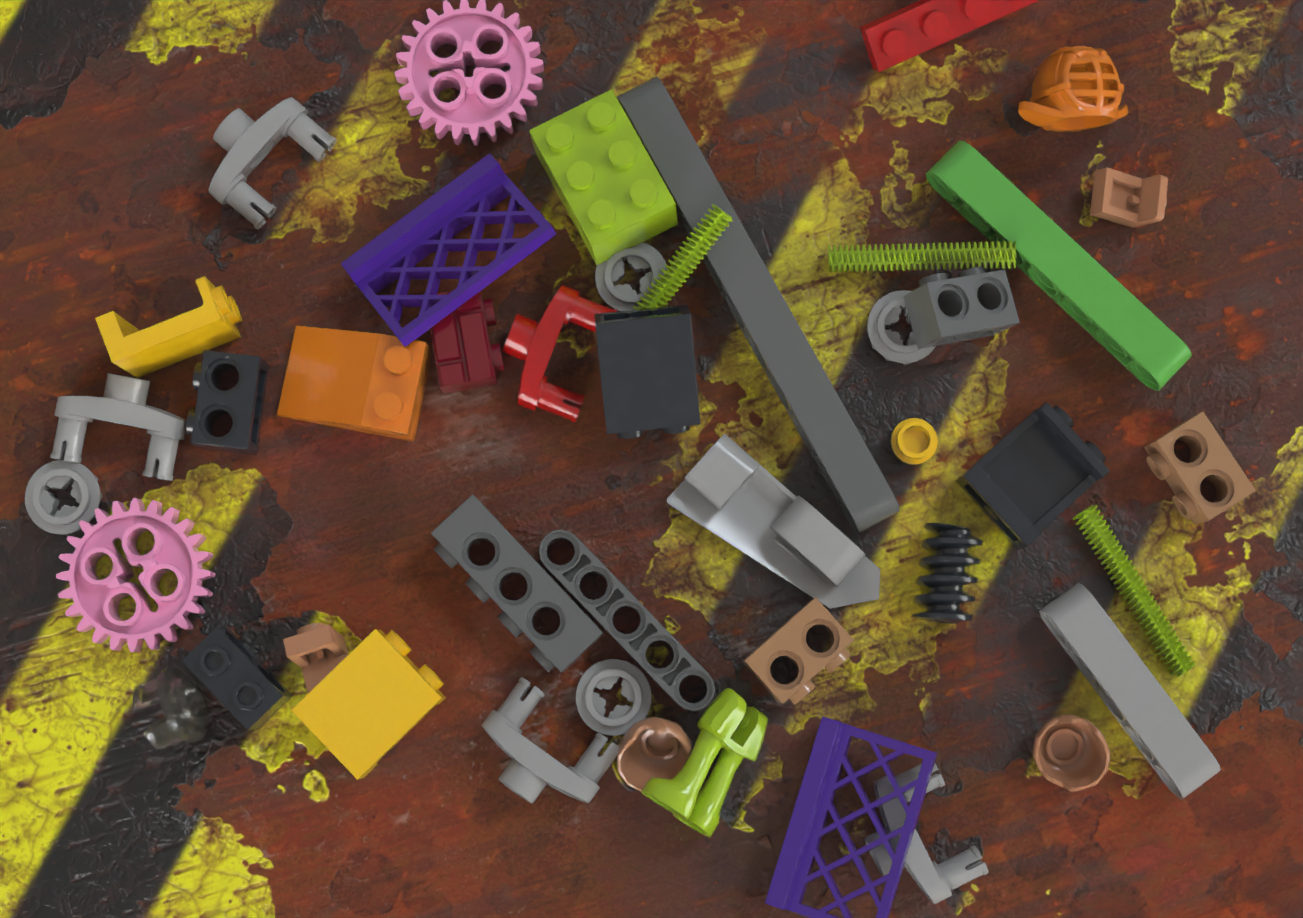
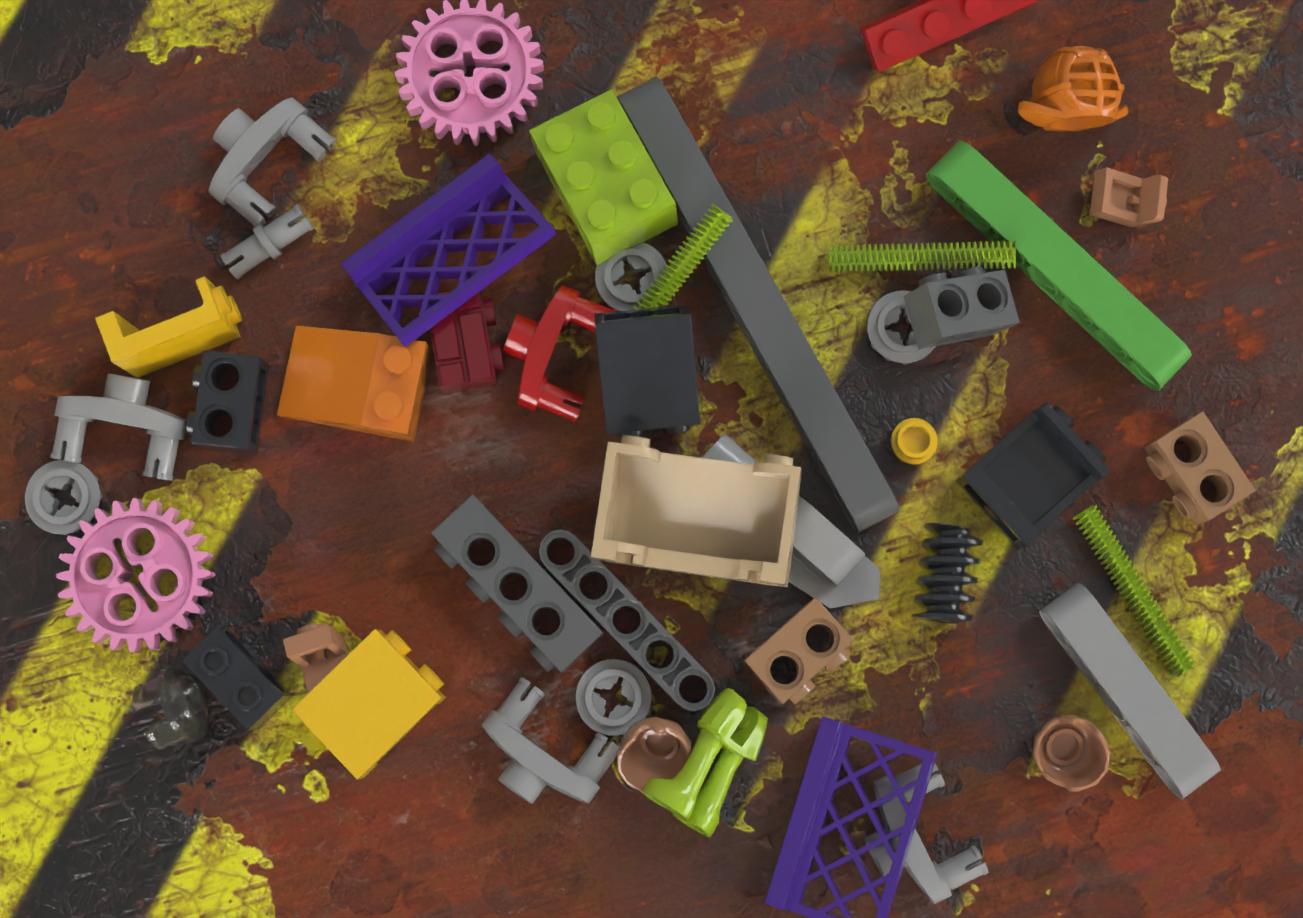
(267, 241): none -> light grey pin
(697, 513): none -> tan windscreen

